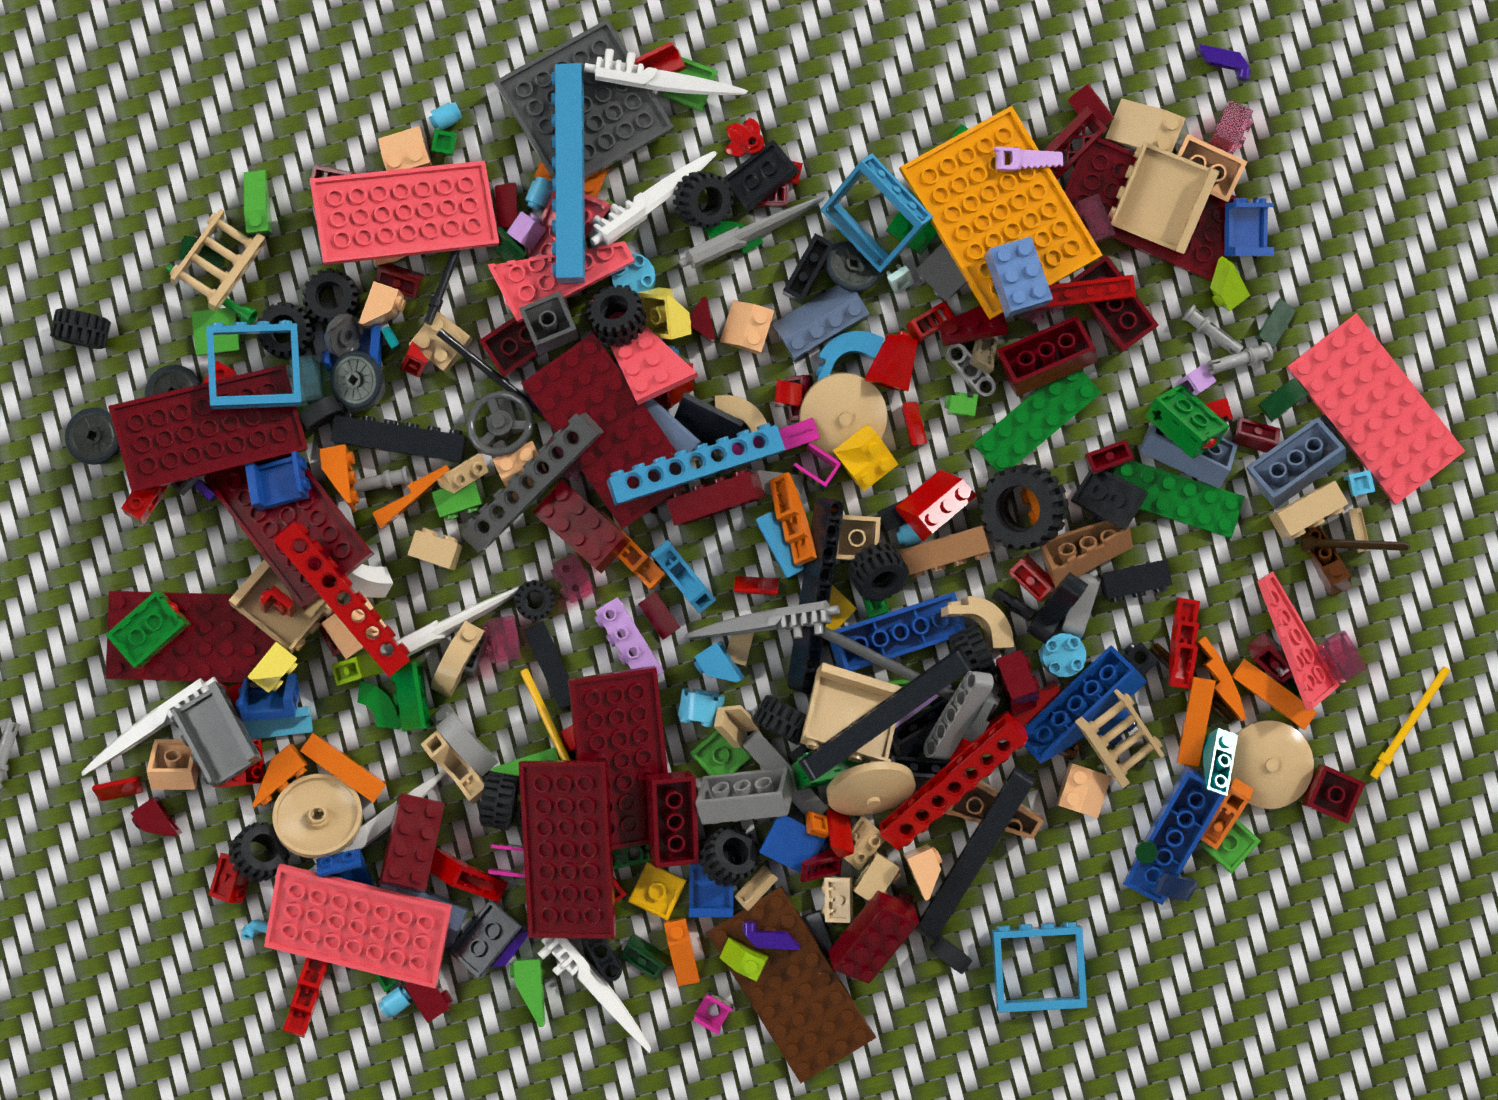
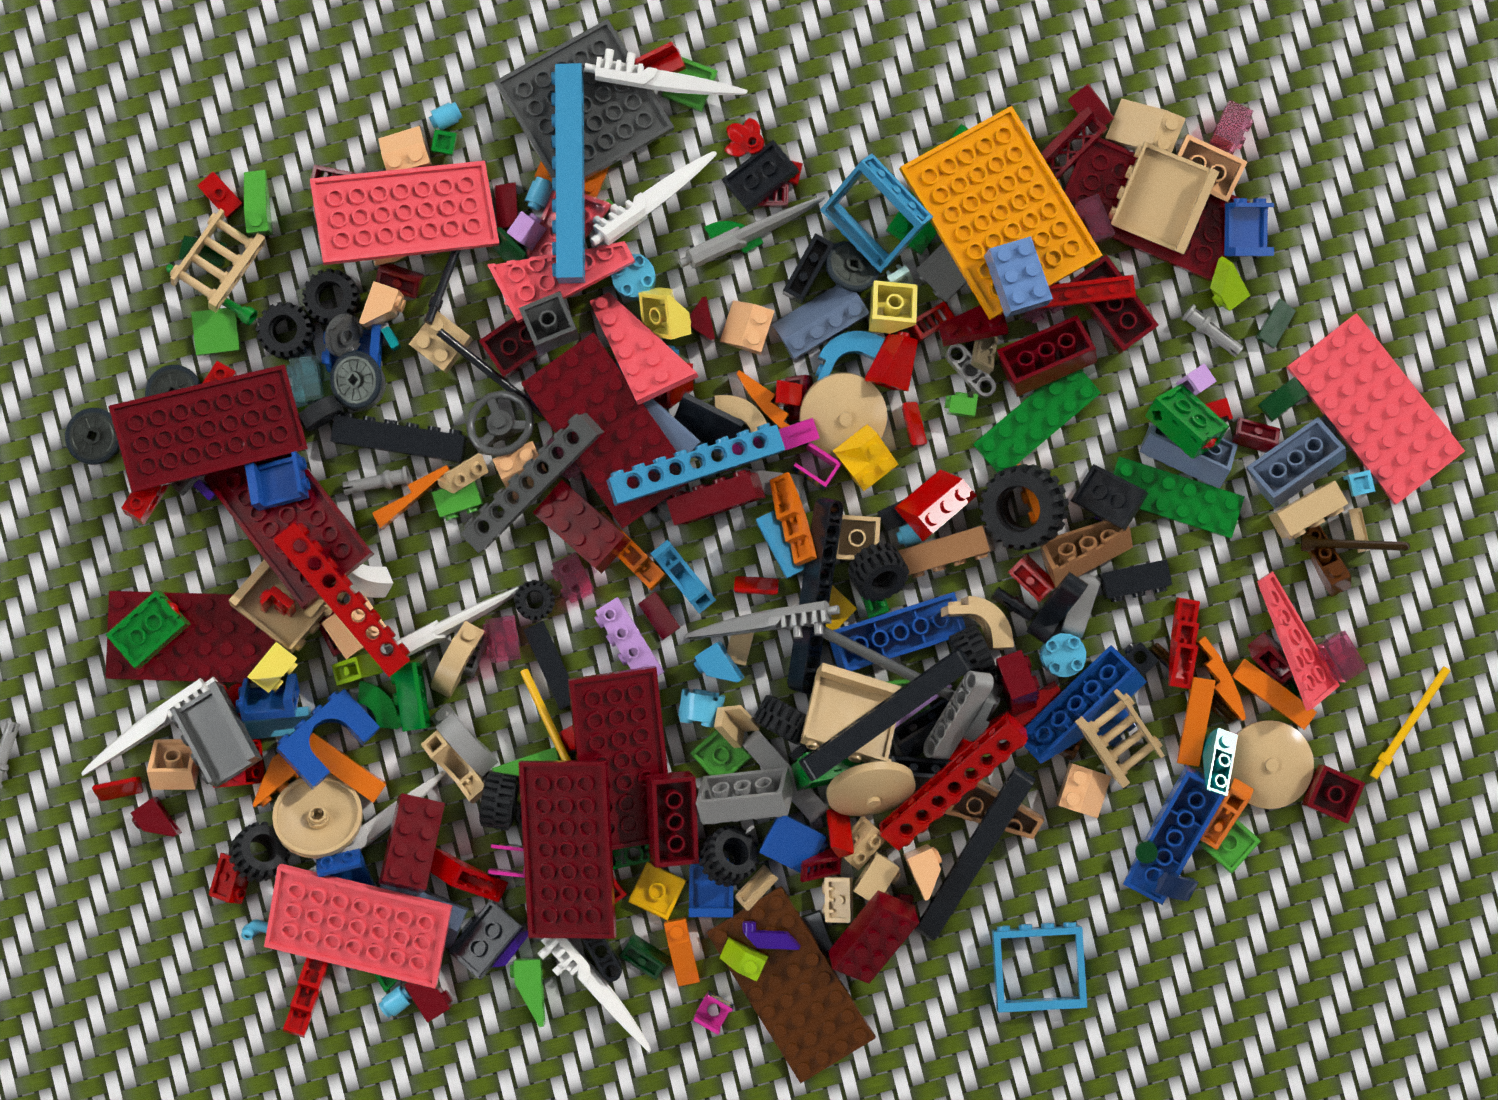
(80, 328): black tyre -> none
(220, 194): none -> red plate
(253, 401): dark azure window -> none
(337, 467): orange slope -> none
(340, 710): none -> blue arch
(414, 361): red slope -> none
(435, 550): tan brick -> none
(613, 301): black tyre -> none
(718, 199): black tyre -> none
(763, 399): none -> orange slope
(816, 824): orange tile -> none
(892, 306): none -> light yellow slope
(950, 954): black tyre -> none
(1026, 158): lavender piece -> none
(1109, 456): dark red slope -> none
(1225, 59): dark purple piece -> none
(1249, 357): light grey pin -> none

